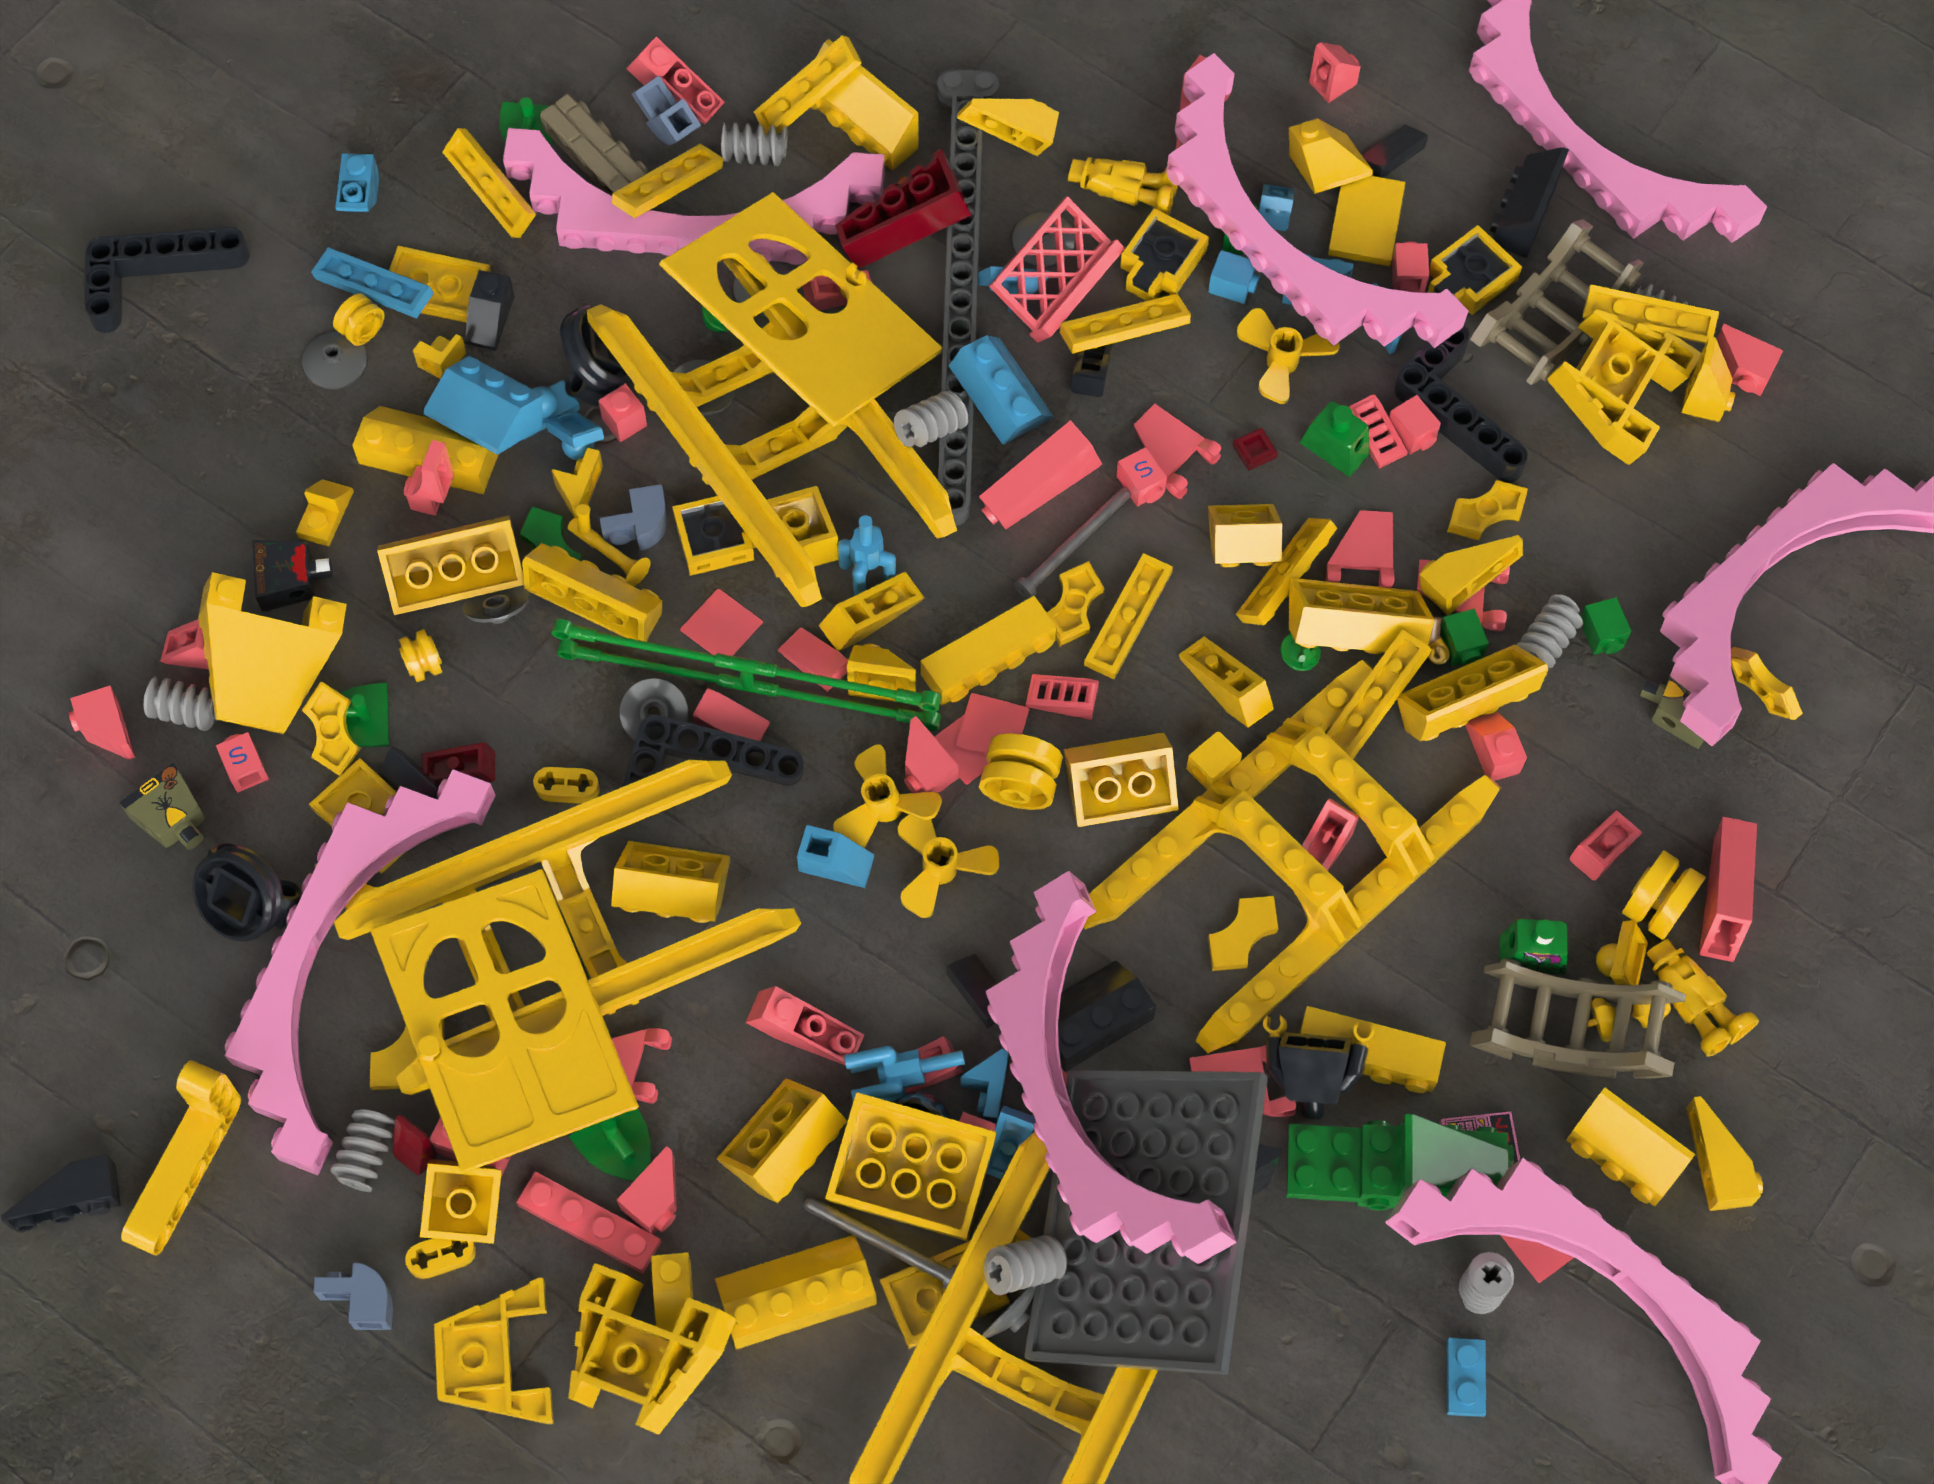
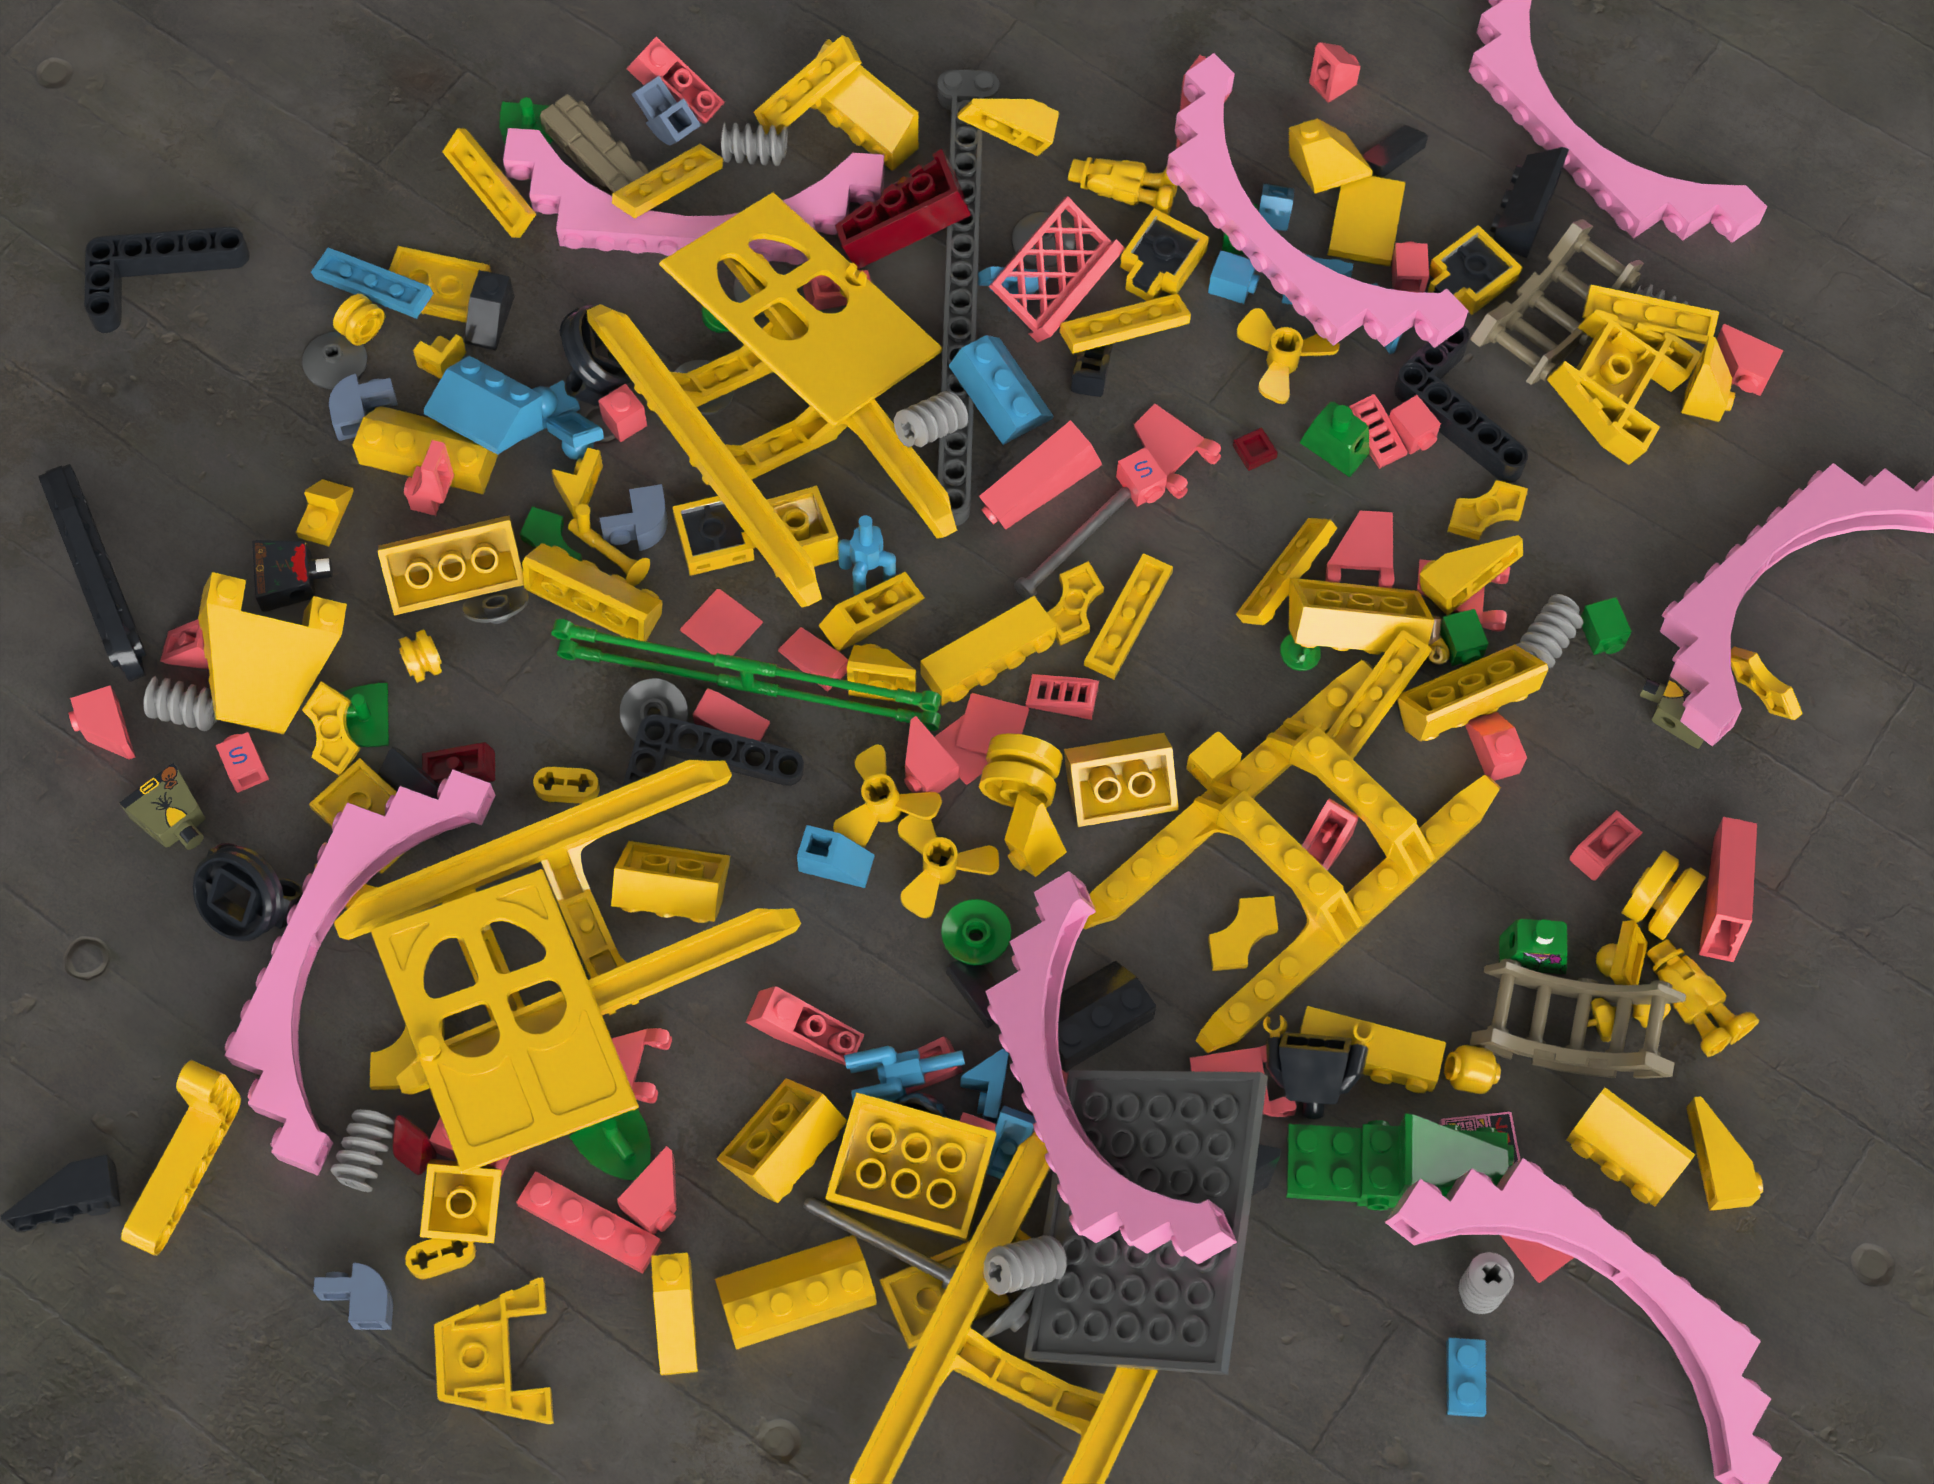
(94, 570): none -> black beam
(352, 400): none -> sand blue brick
(357, 183): dark azure slope -> none
(639, 1358): yellow wedge -> none
(979, 918): none -> green dish
(1032, 836): none -> yellow slope
(1228, 681): yellow slope -> none
(1245, 534): yellow slope -> none
(1472, 1069): none -> yellow head

